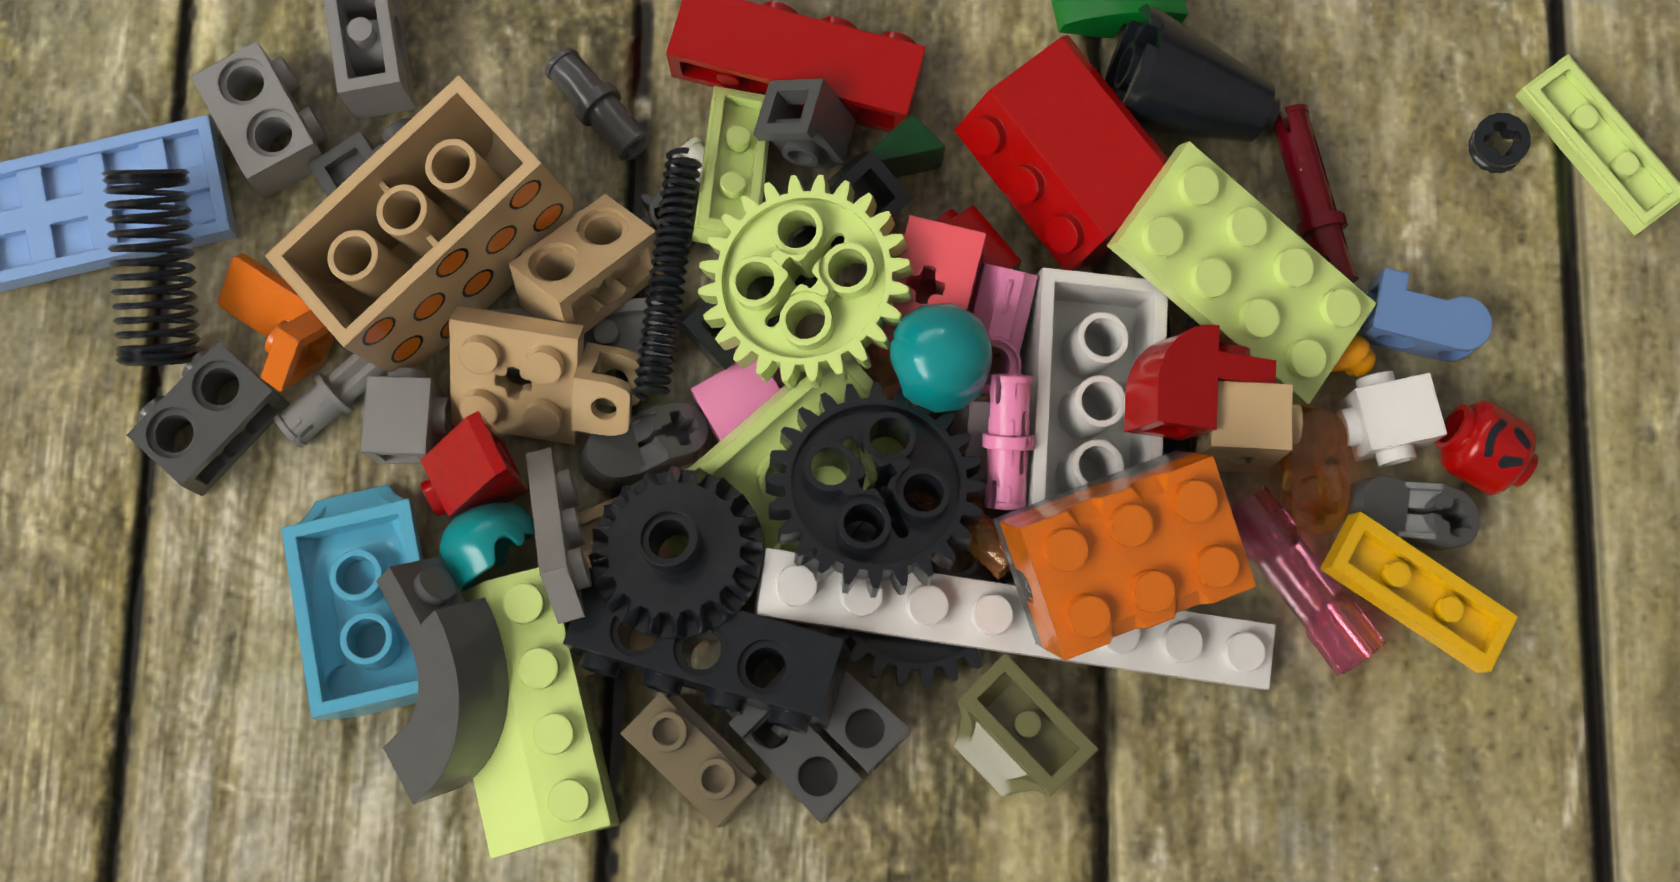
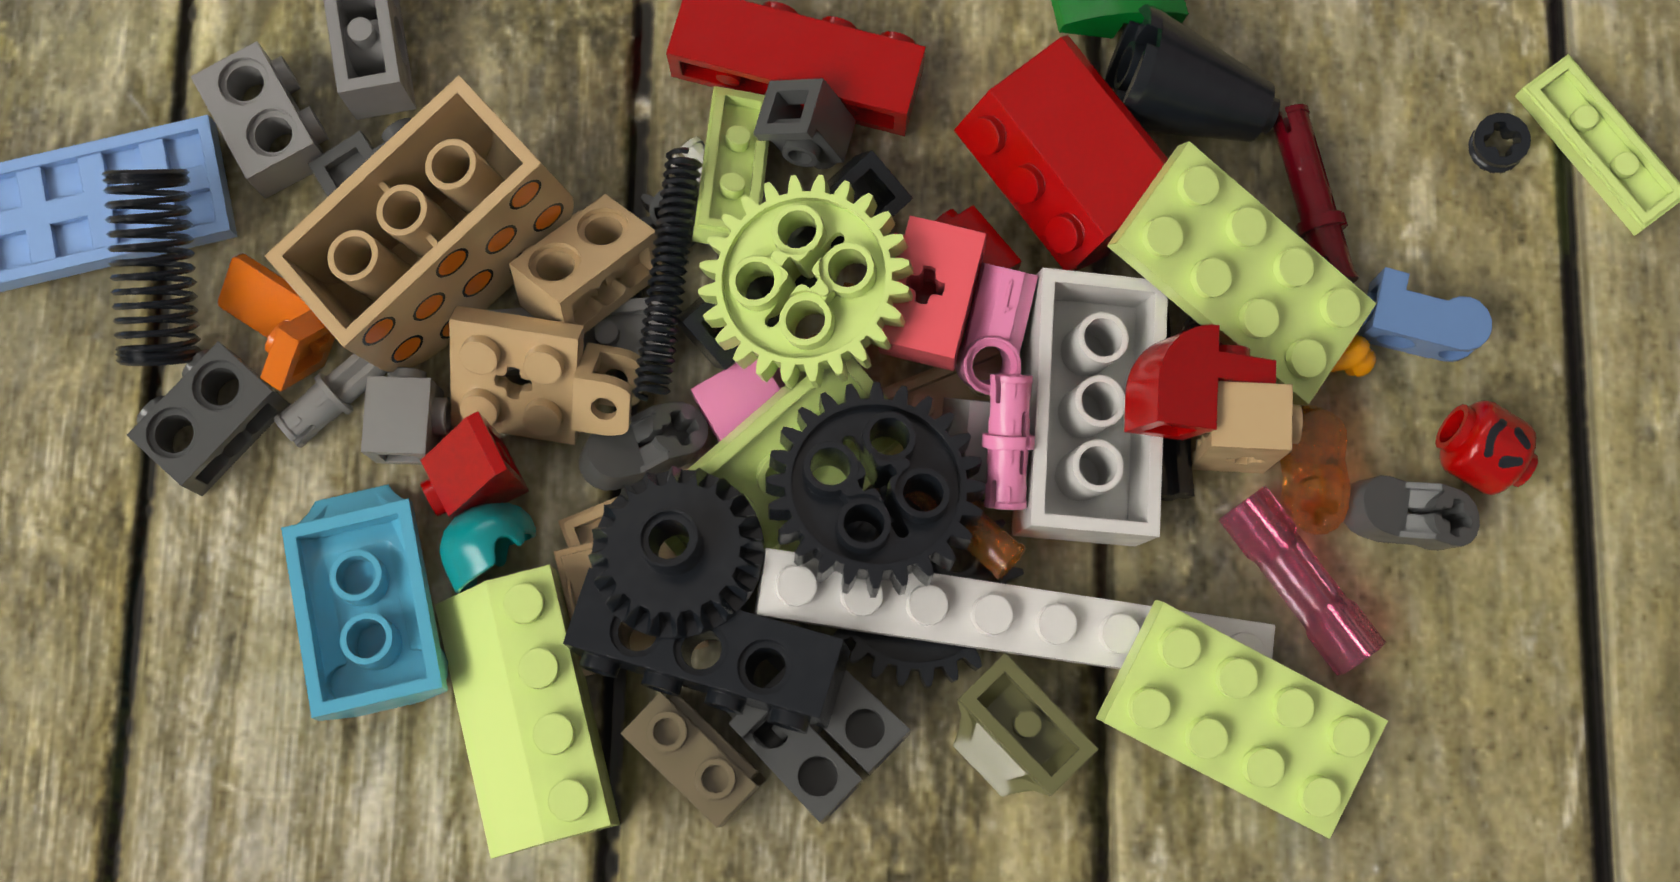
(459, 680): dark grey arch -> none
(558, 534): light grey plate -> none
(597, 104): dark grey pin -> none
(910, 149): dark green slope -> none
(941, 356): teal hair -> none
(1124, 552): orange piece -> none
(1242, 718): none -> yellowish green plate
(1391, 417): white brick -> none
(1419, 592): yellow plate -> none

